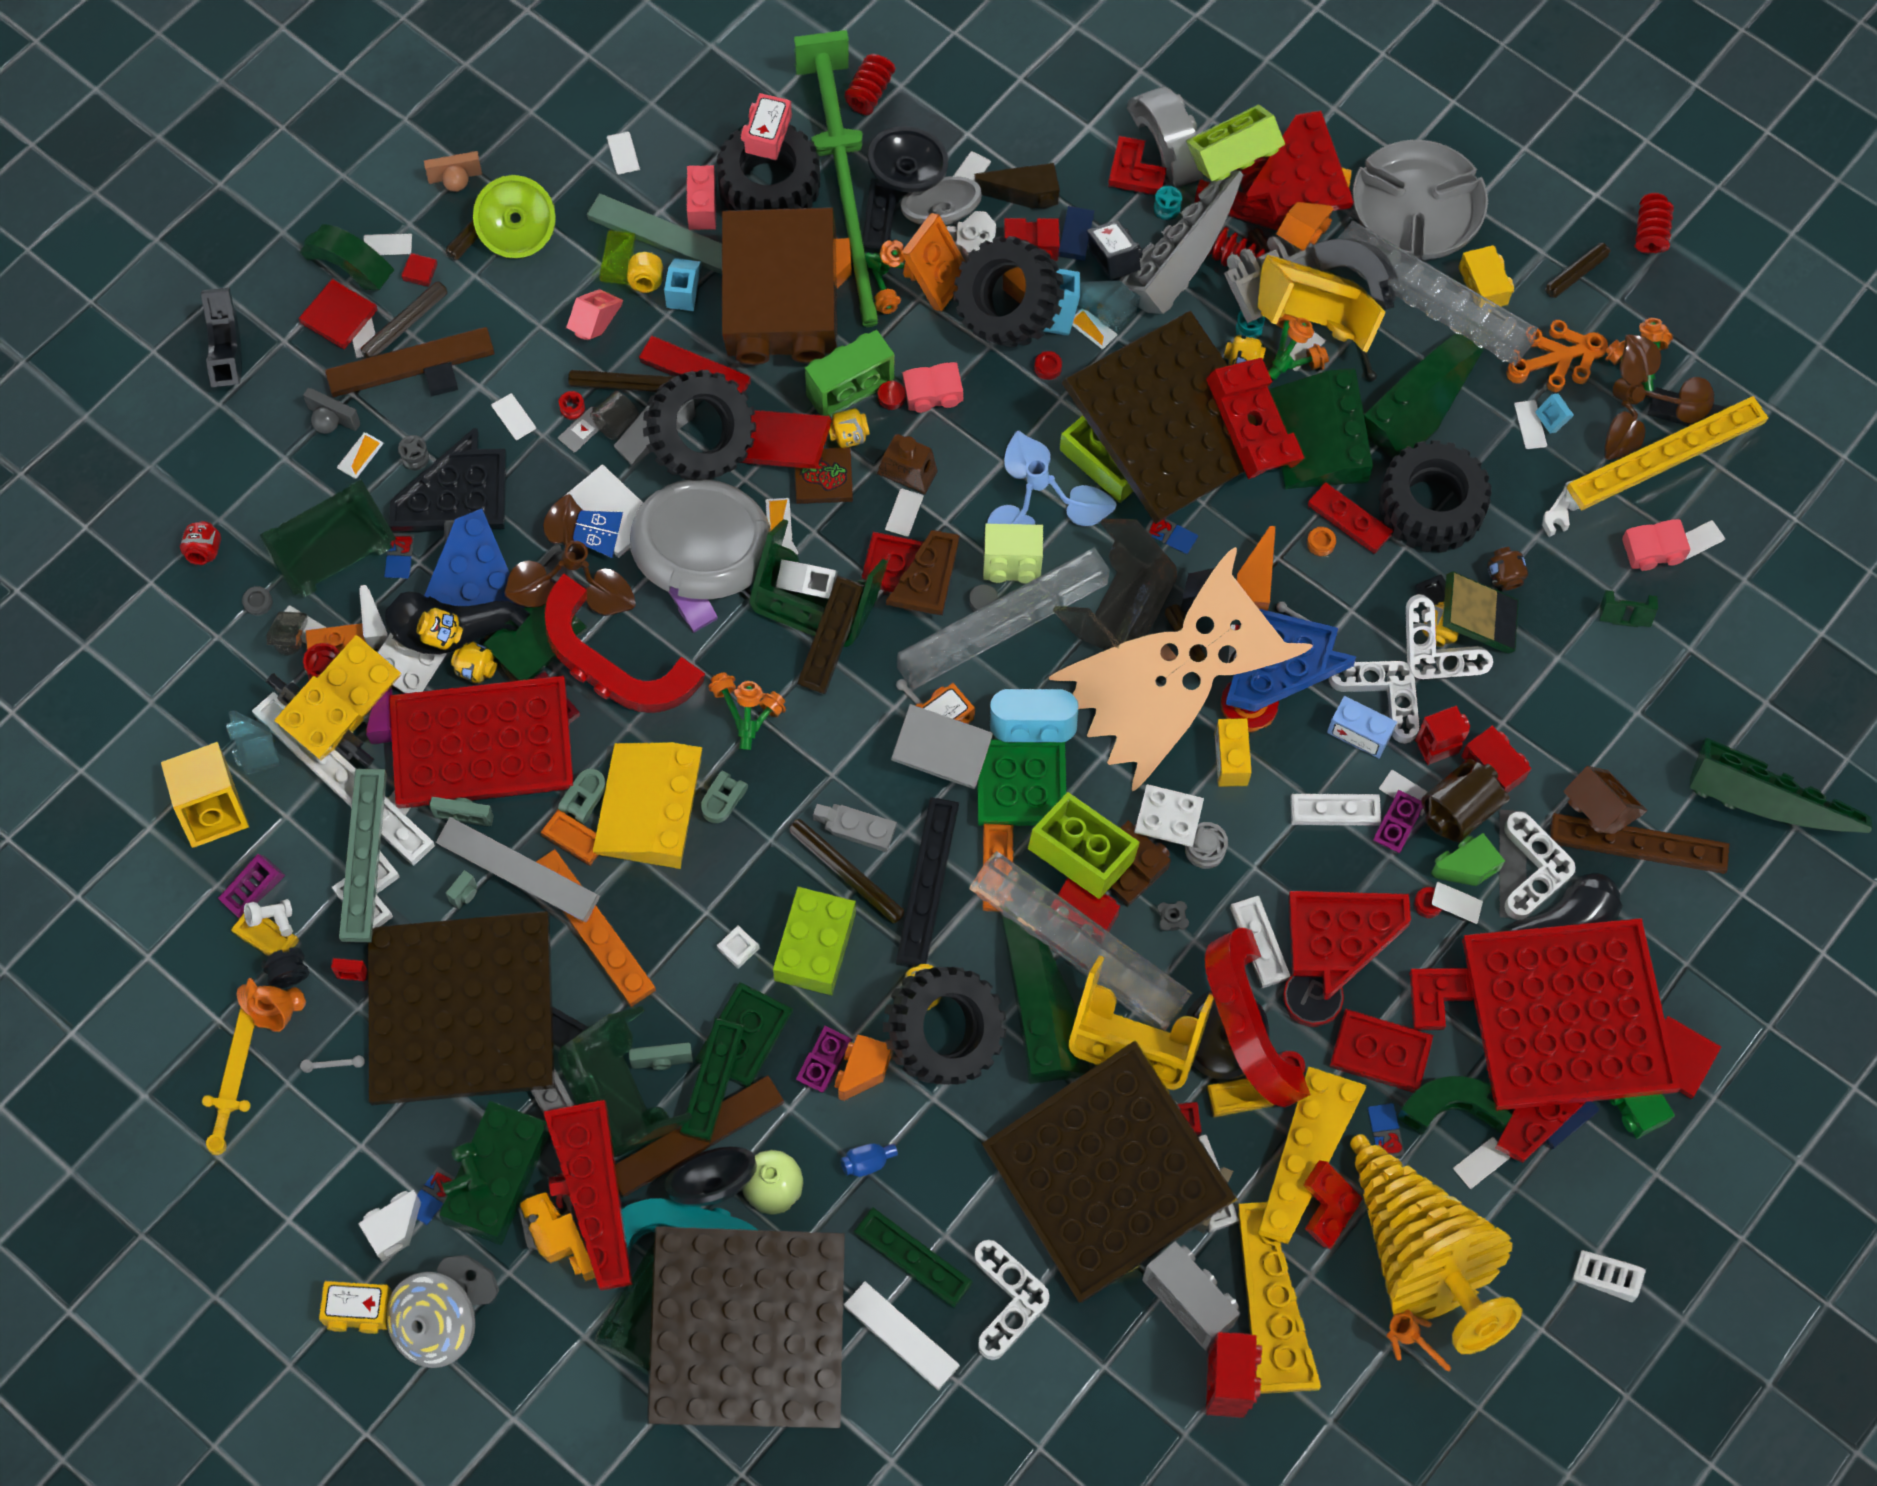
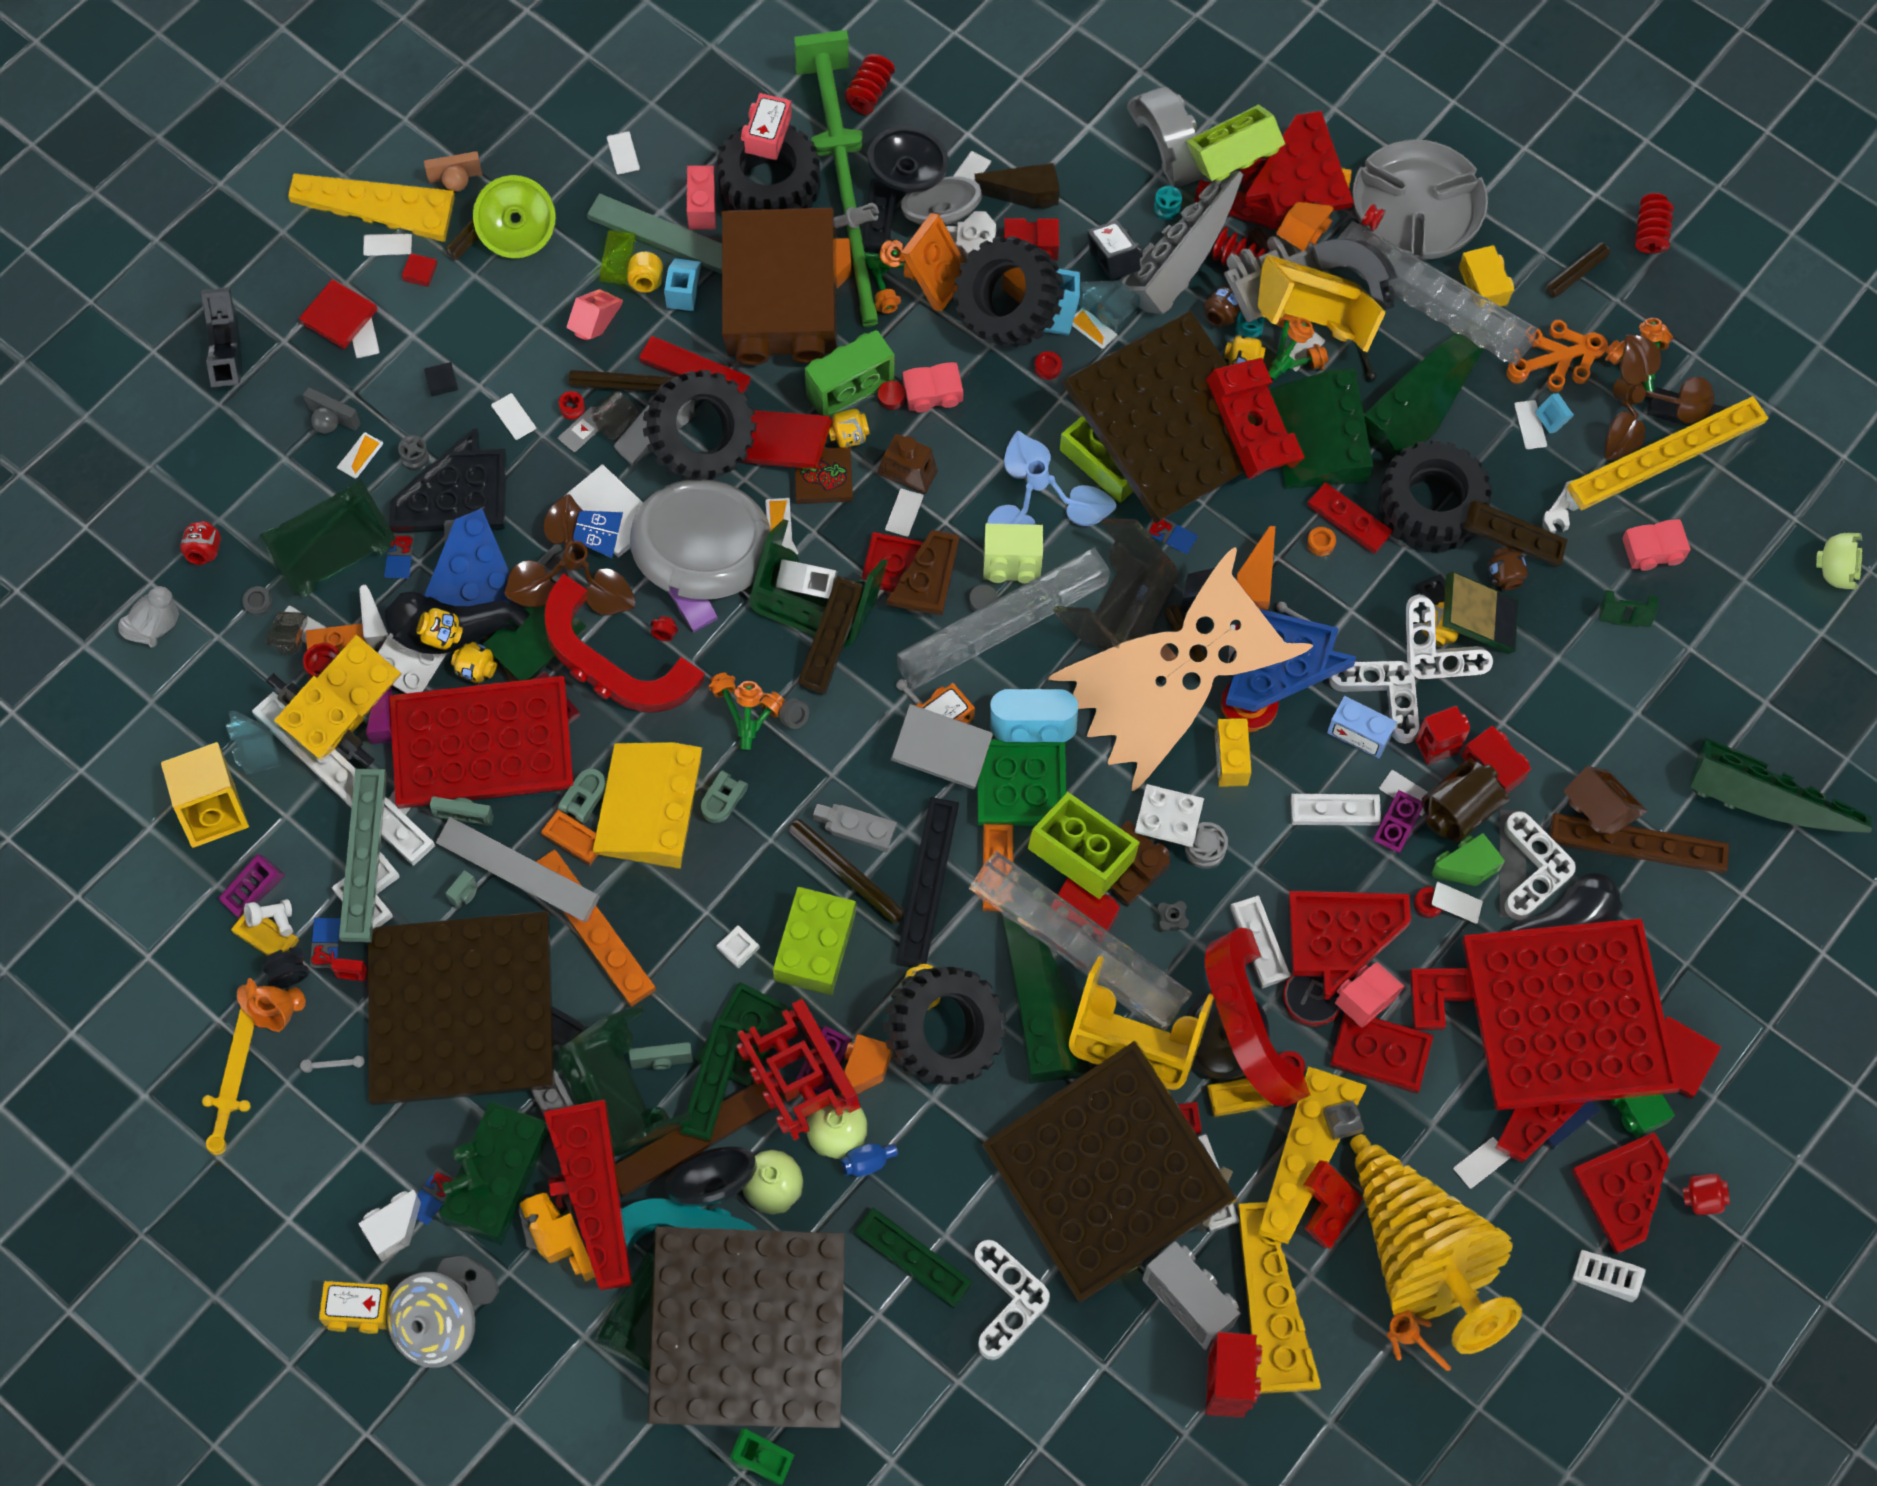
(150, 617): none -> light grey hair
(324, 942): none -> sticker
(350, 254): dark green arch -> none
(399, 206): none -> yellow wing
(404, 320): dark brown axle -> none
(408, 361): reddish brown tile -> none
(663, 628): none -> red plate
(761, 1457): none -> green slope
(794, 713): none -> dark grey tile
(818, 1058): none -> red fence
(836, 1134): none -> yellowish green cylinder
(857, 216): none -> light grey pin
(901, 1335): white tile -> none
(1075, 235): dark blue tile -> none
(1130, 173): red plate -> none
(1222, 307): none -> reddish brown head
(1343, 1120): none -> dark grey tile
(1368, 994): none -> coral brick
(1373, 217): none -> red bush
(1386, 1128): sticker -> none
(1451, 1094): dark green arch -> none
(1515, 533): none -> dark brown tile
(1624, 1189): none -> red plate
(1703, 538): white sticker -> none
(1707, 1194): none -> red head
(1841, 560): none -> yellowish green cylinder

